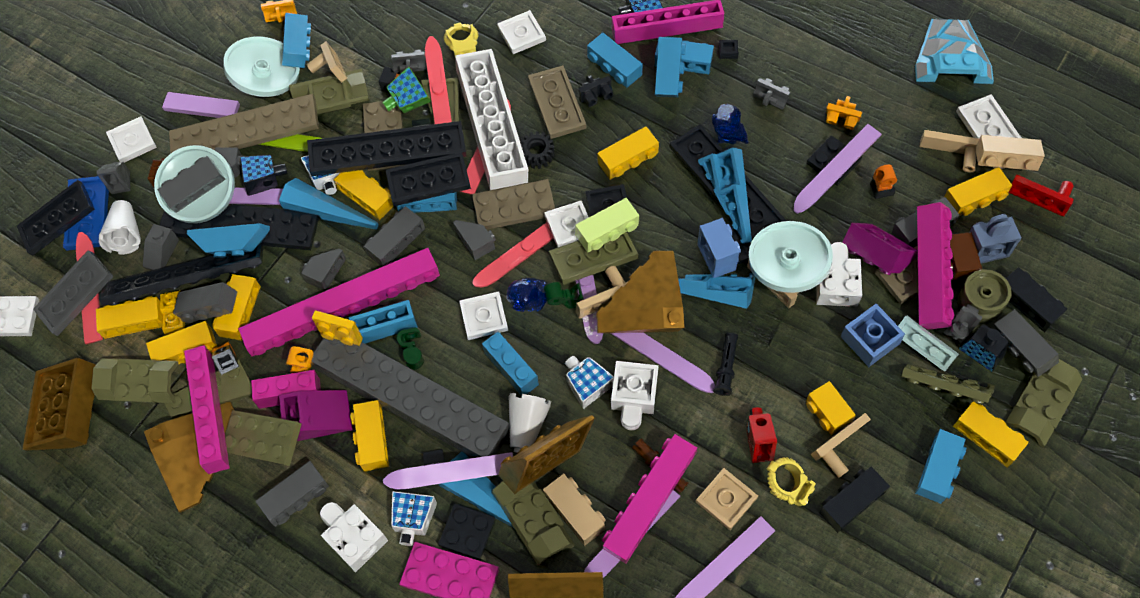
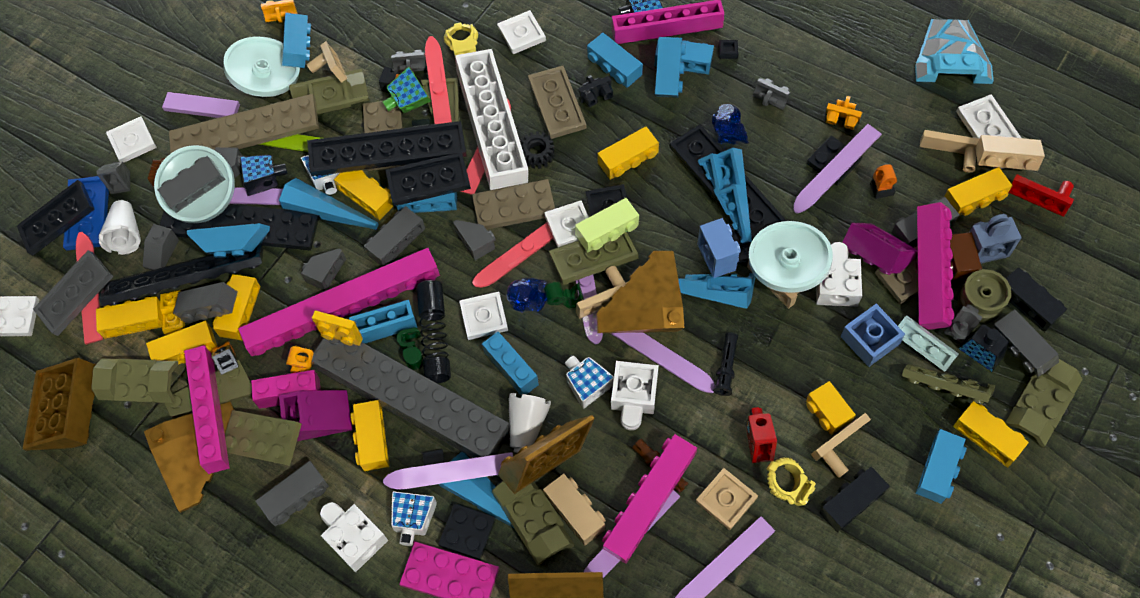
(432, 308): none -> black piece

